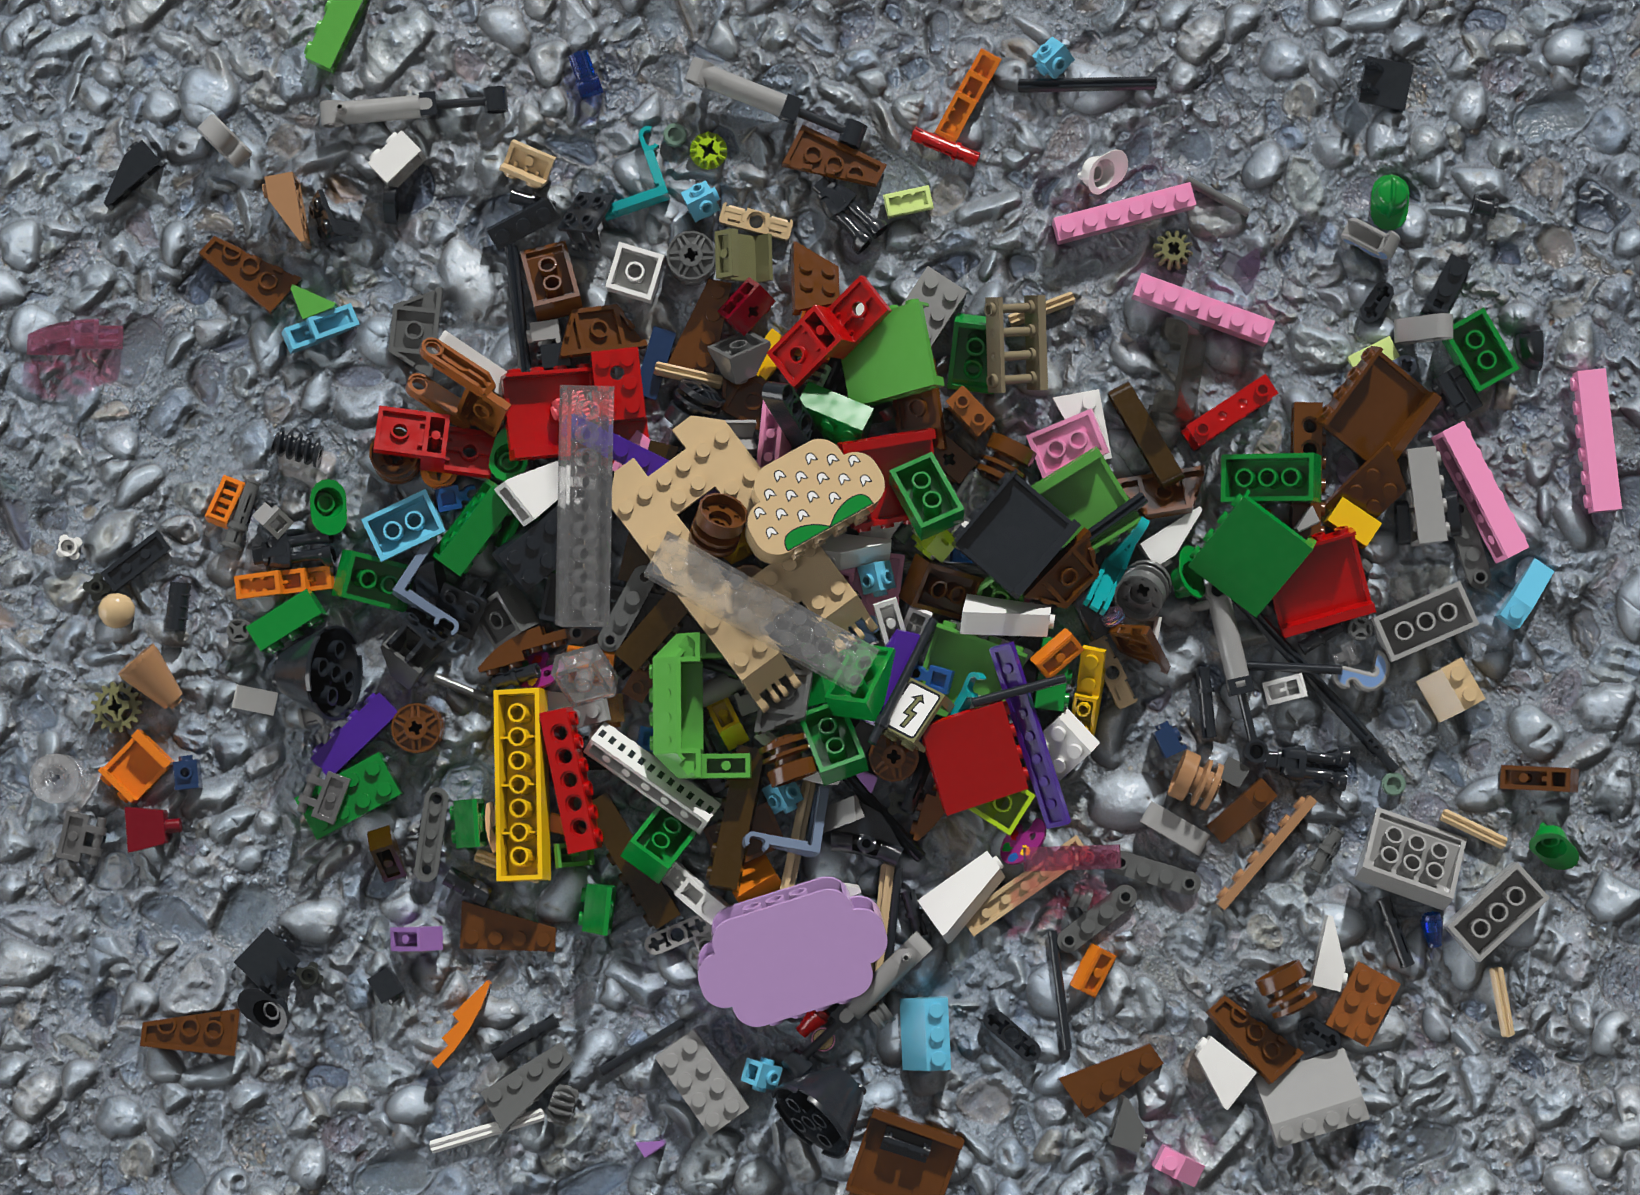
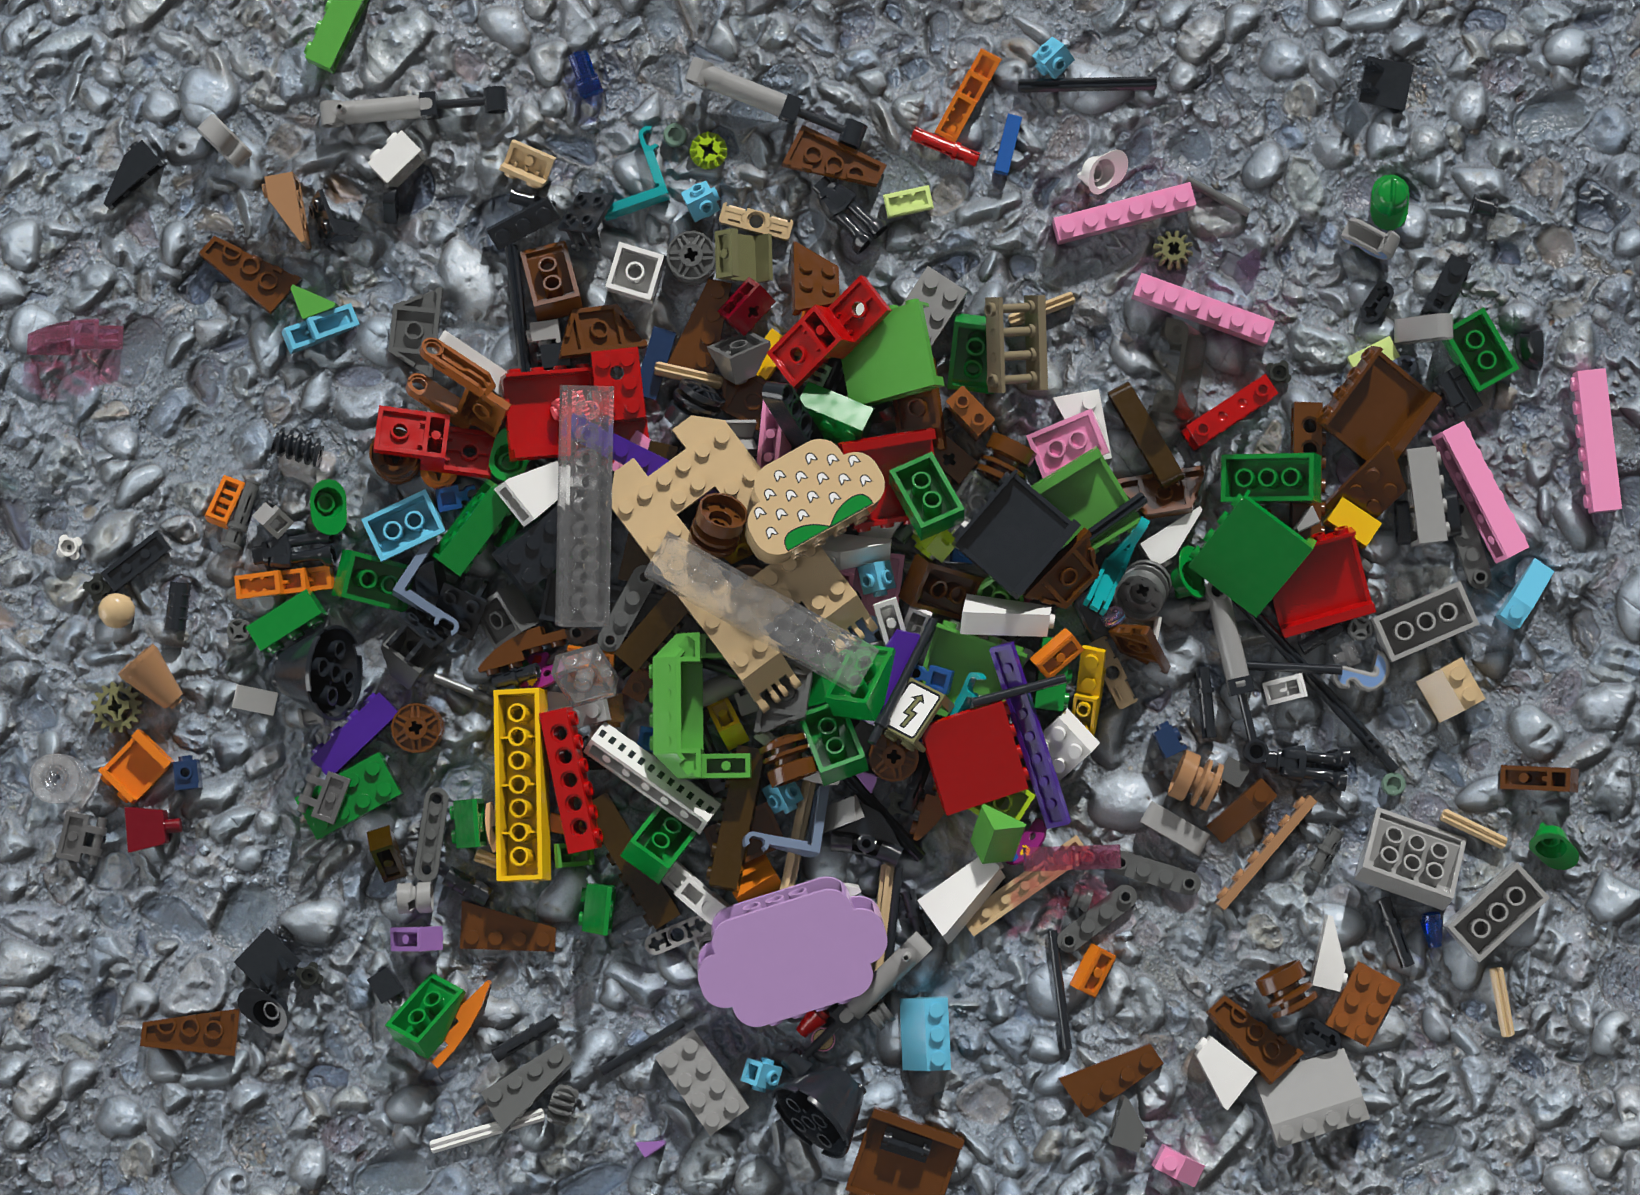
(415, 897): none -> light grey wheel
(426, 1015): none -> green slope
(996, 836): none -> bright green slope
(1007, 144): none -> blue piece
(1029, 1041): black beam -> none
(1283, 368): none -> pearl dark grey plate

